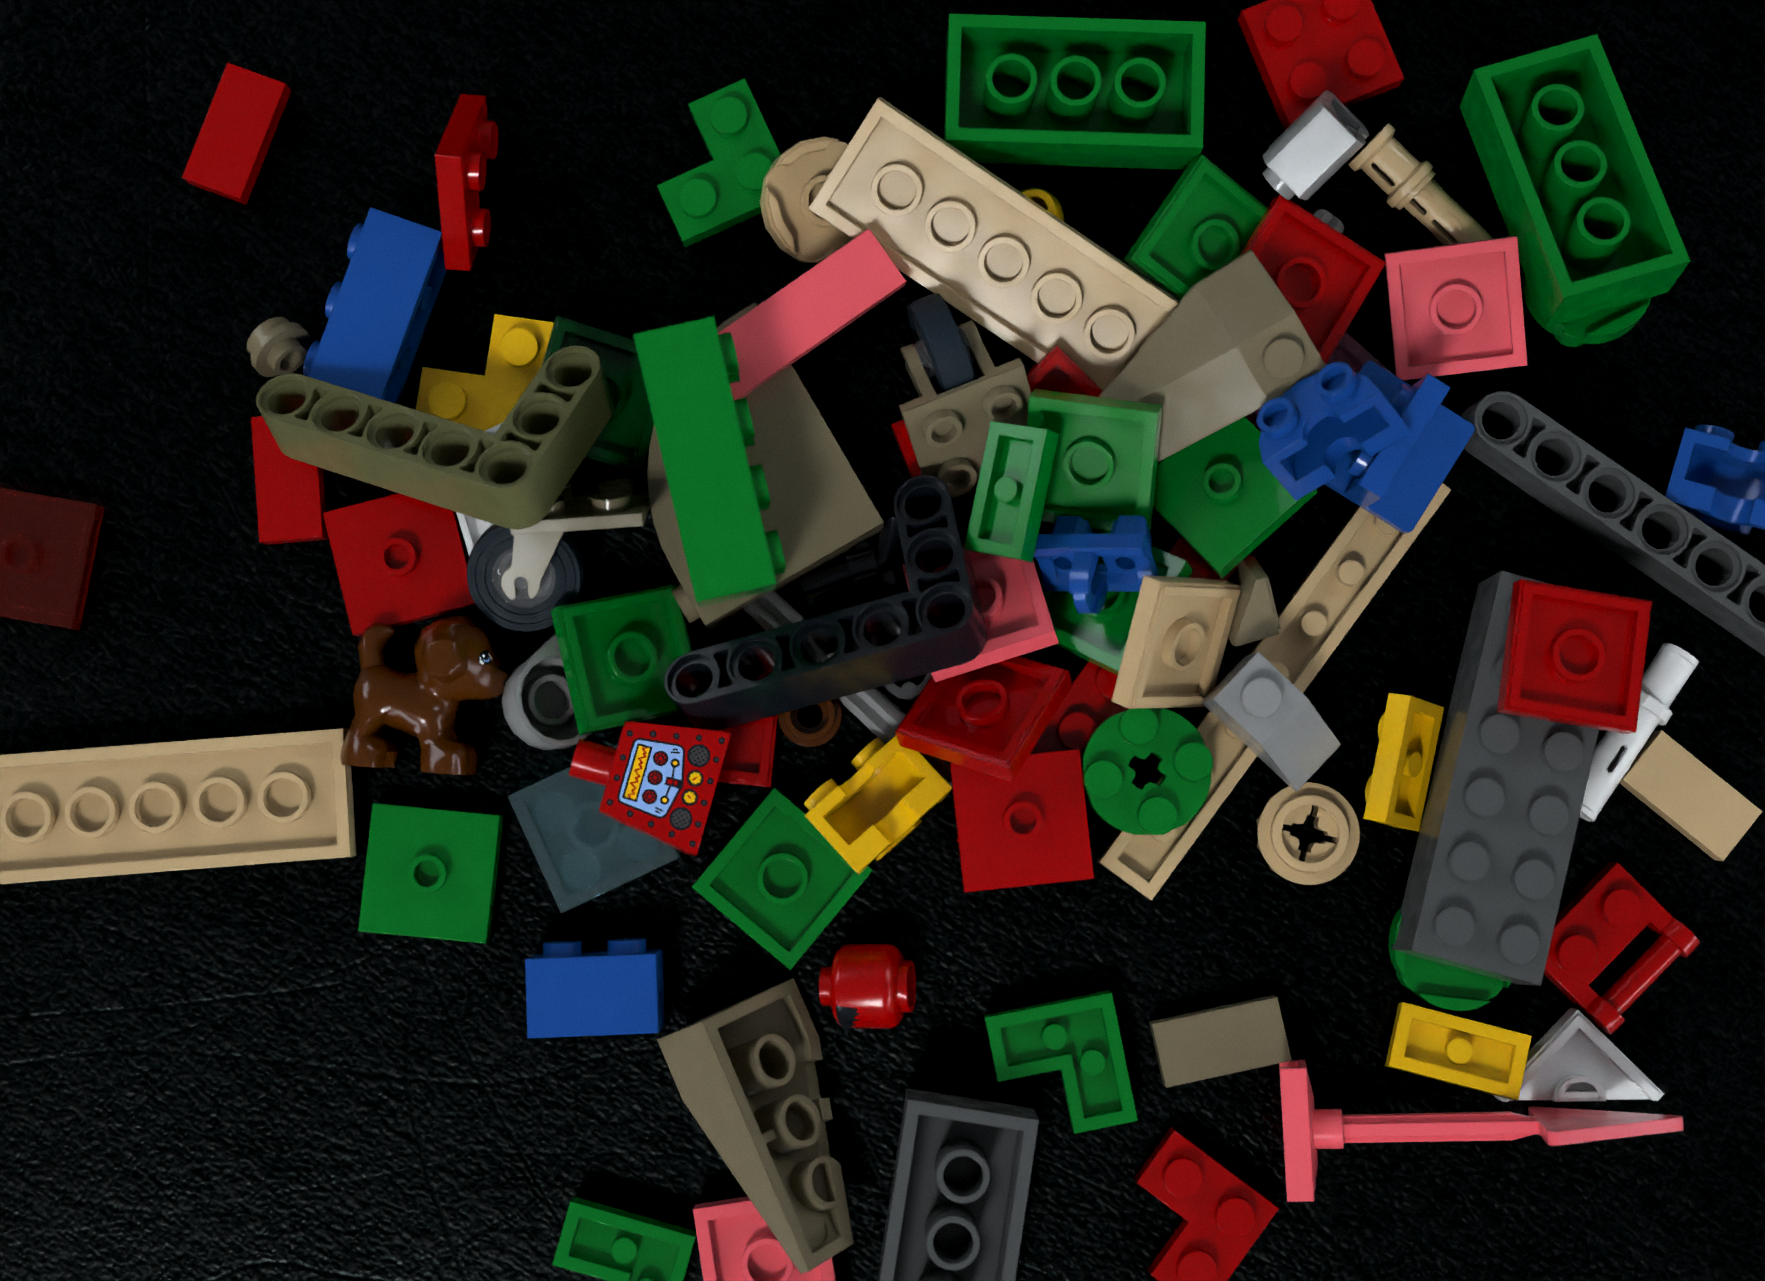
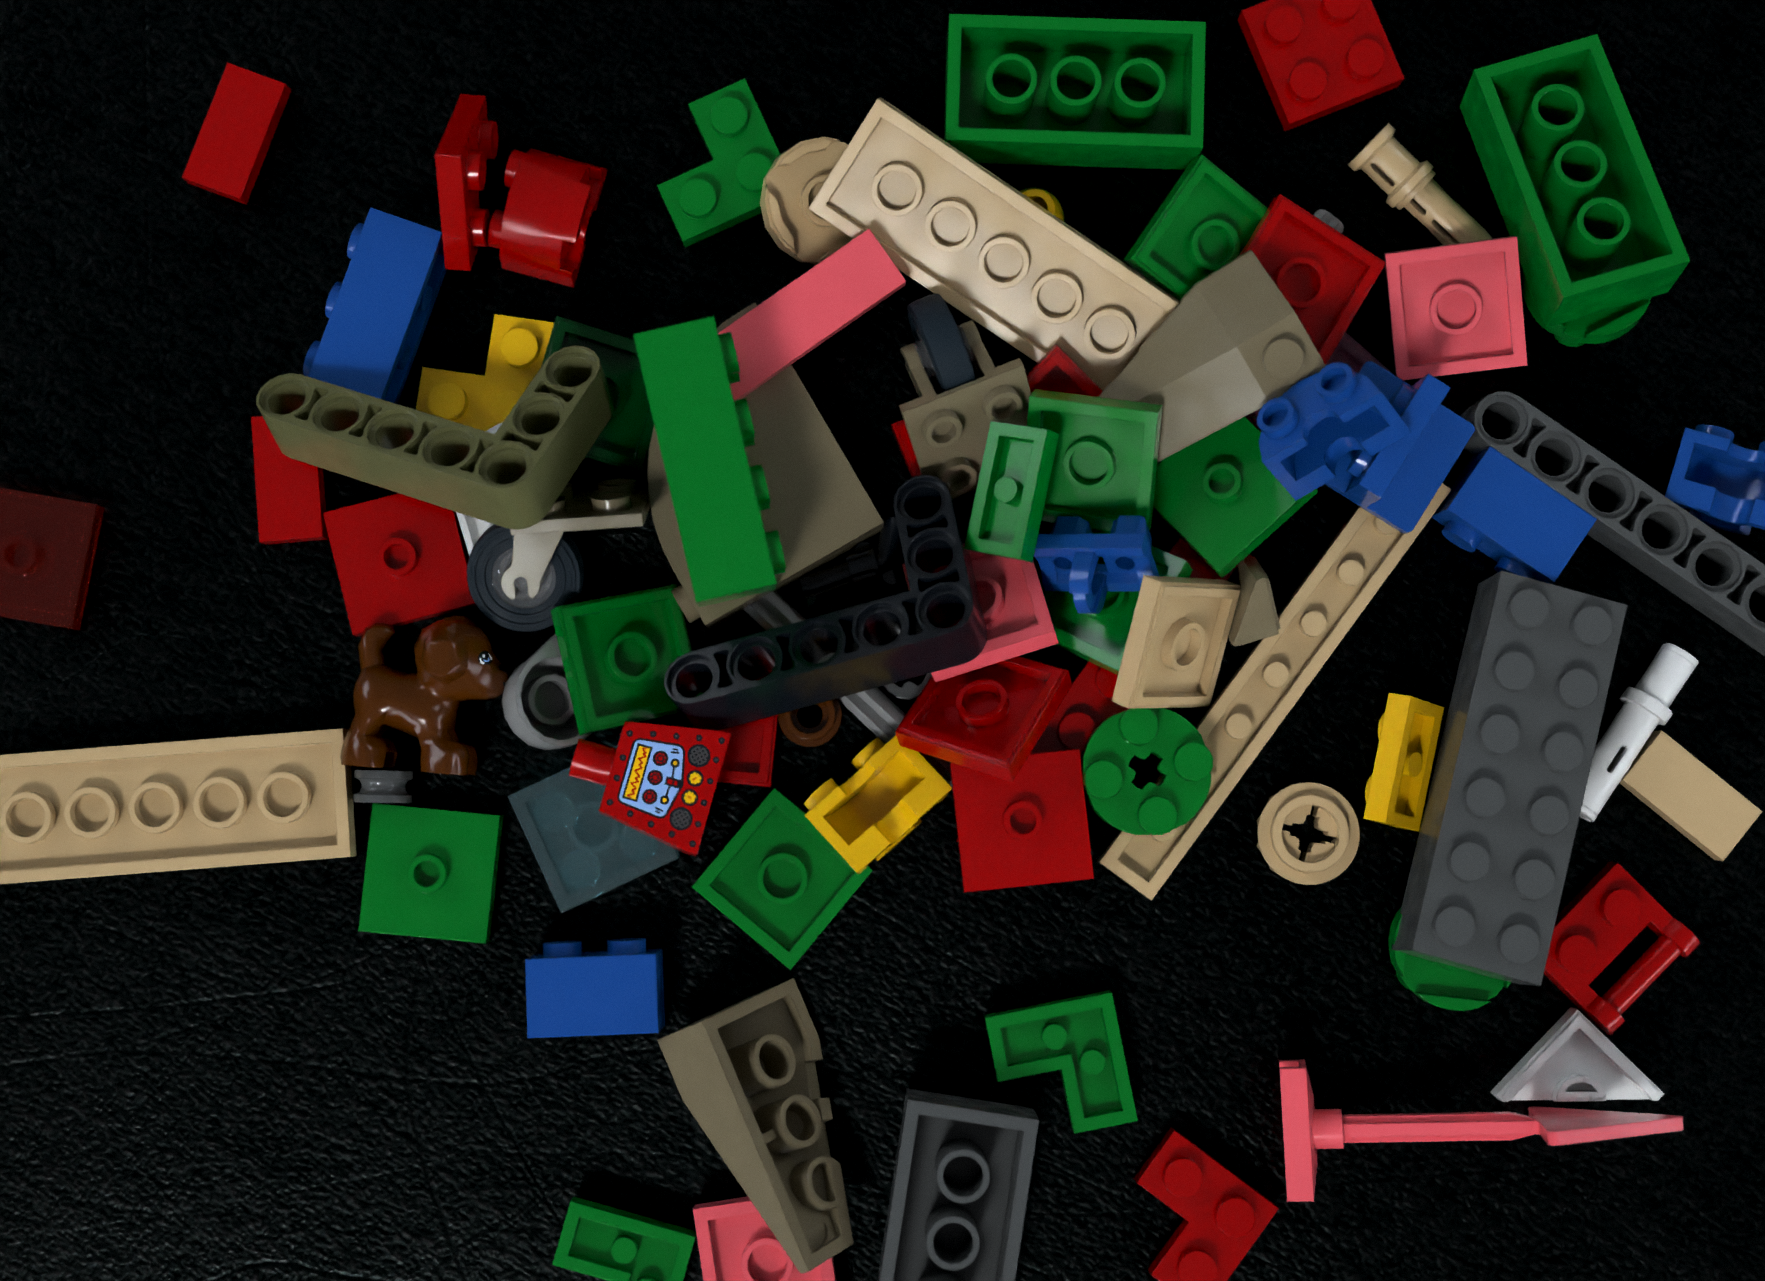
(278, 347): dark tan plate -> none
(383, 786): none -> dark grey bush
(545, 215): none -> red cylinder
(868, 986): red head -> none
(1220, 1041): dark tan tile -> none
(1273, 719): light grey slope -> none
(1313, 147): light grey brick -> none
(1458, 1051): yellow plate -> none
(1512, 518): none -> blue brick
(1574, 656): red plate -> none

